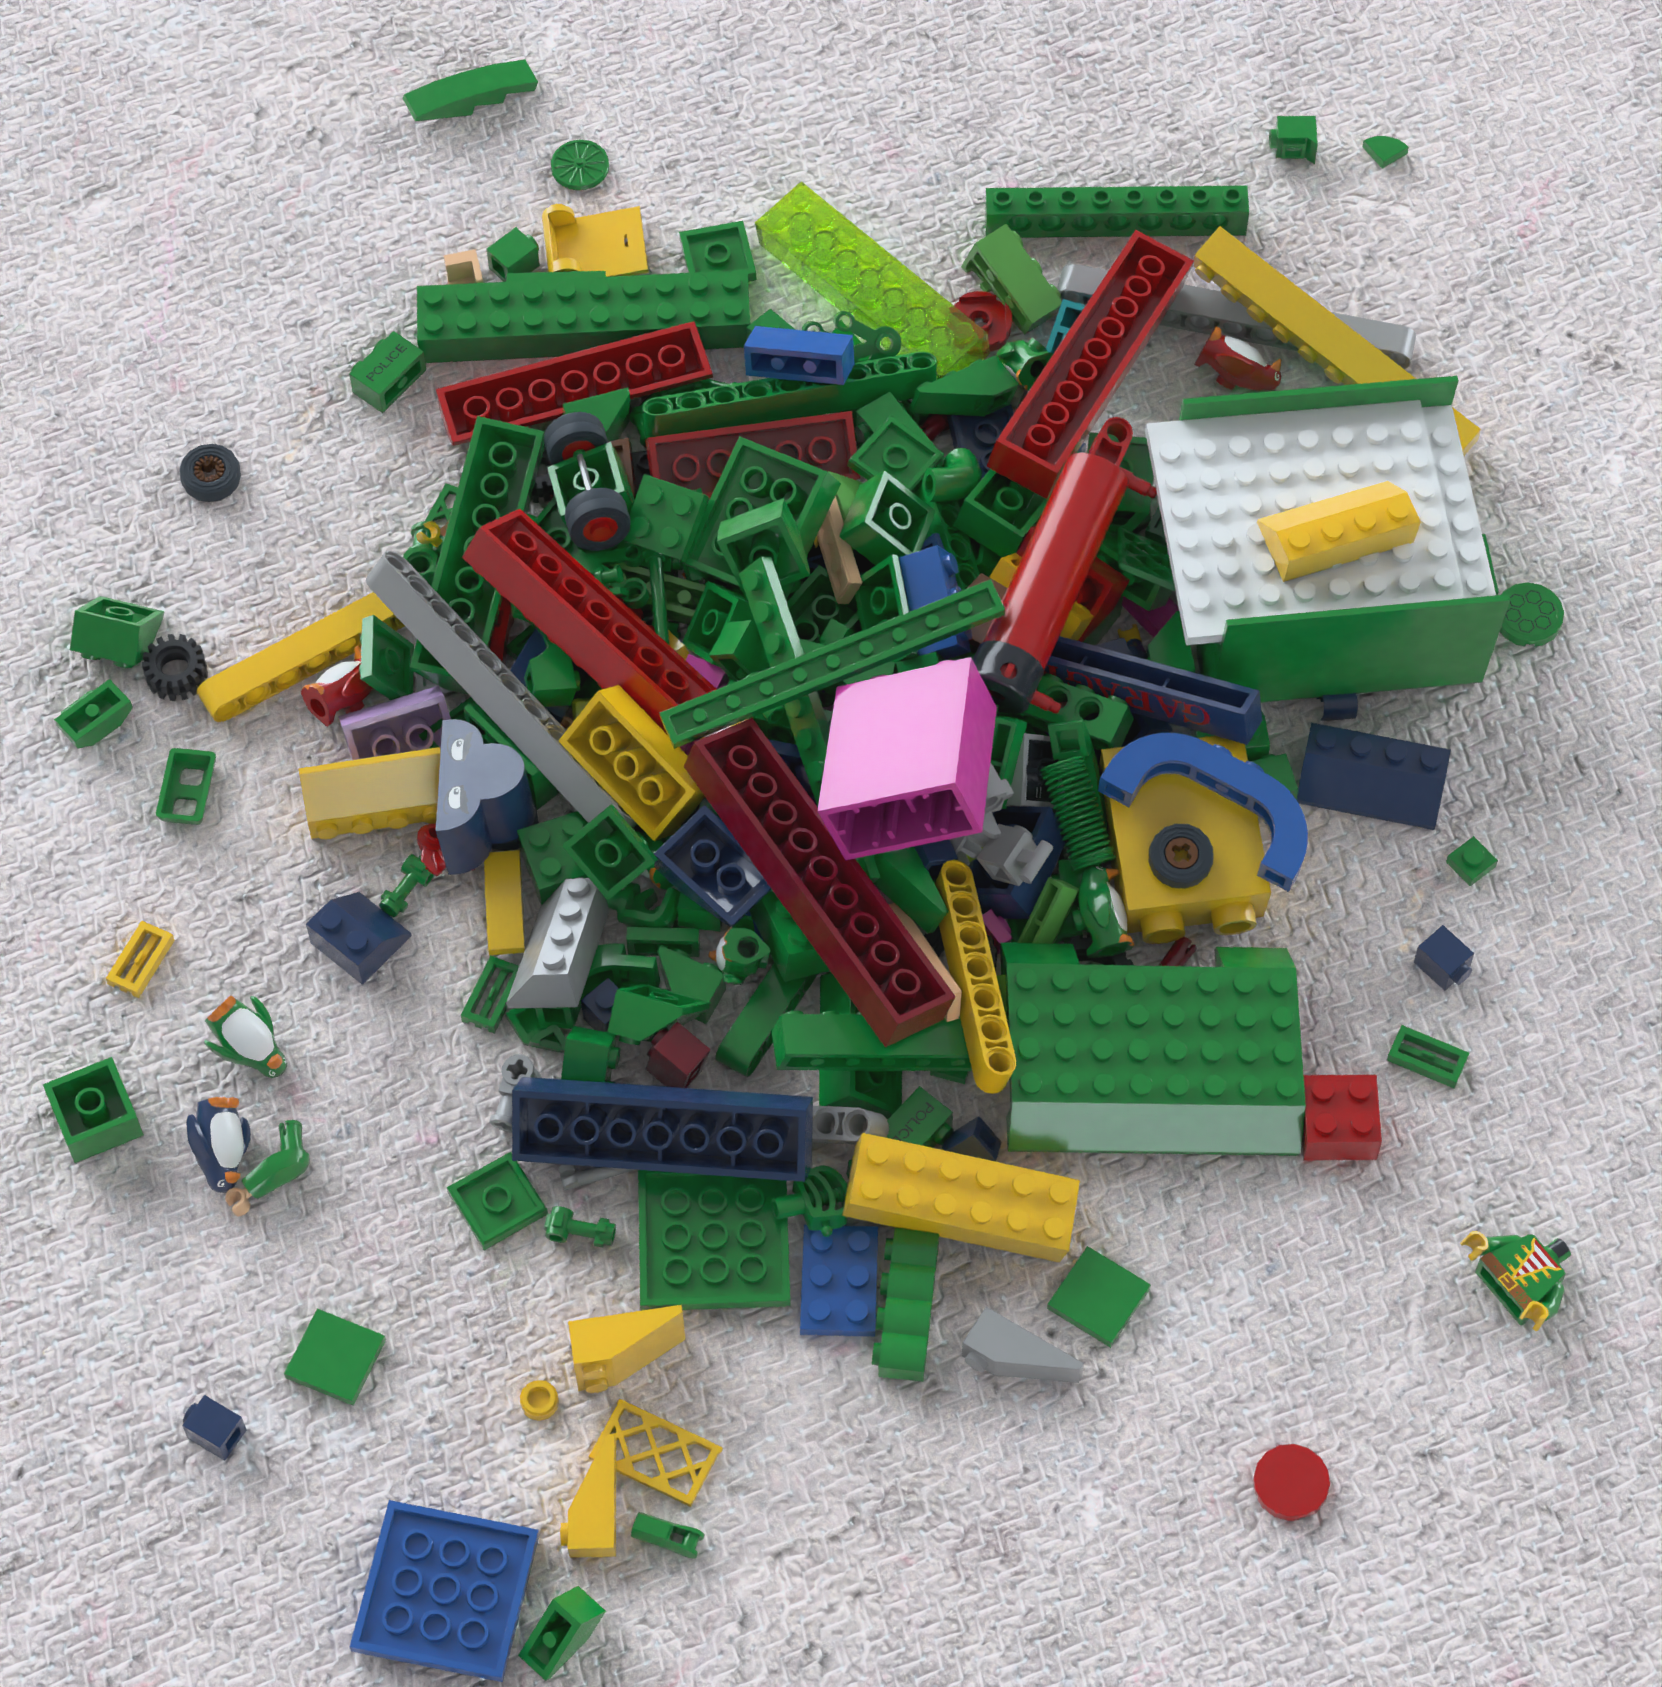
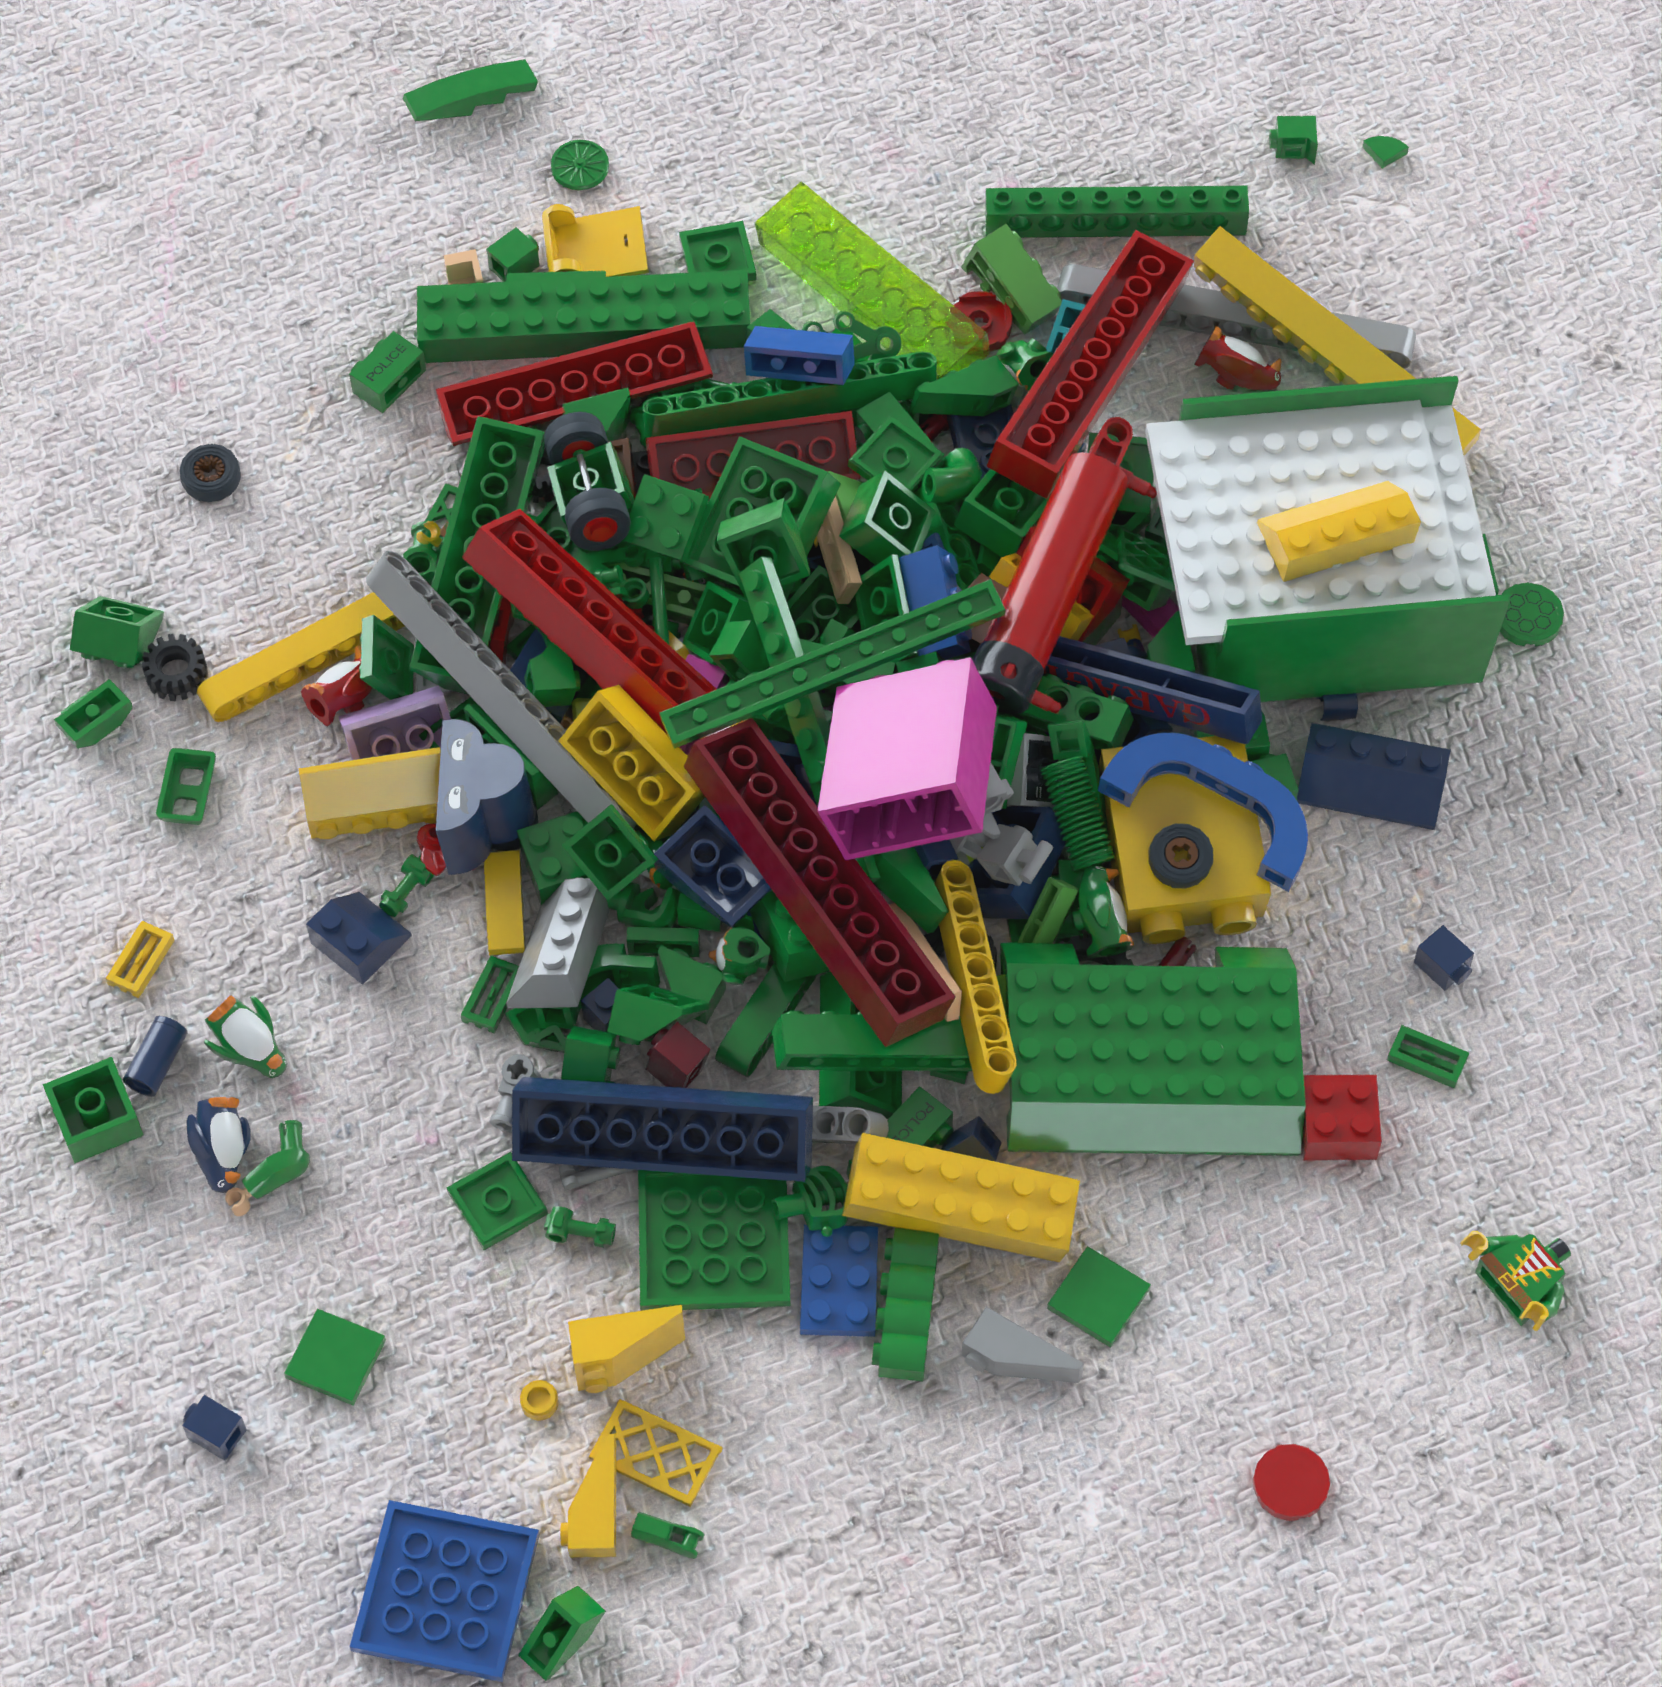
(155, 1056): none -> dark blue pin
(997, 928): dark pink plate -> none
(1471, 861): green plate -> none

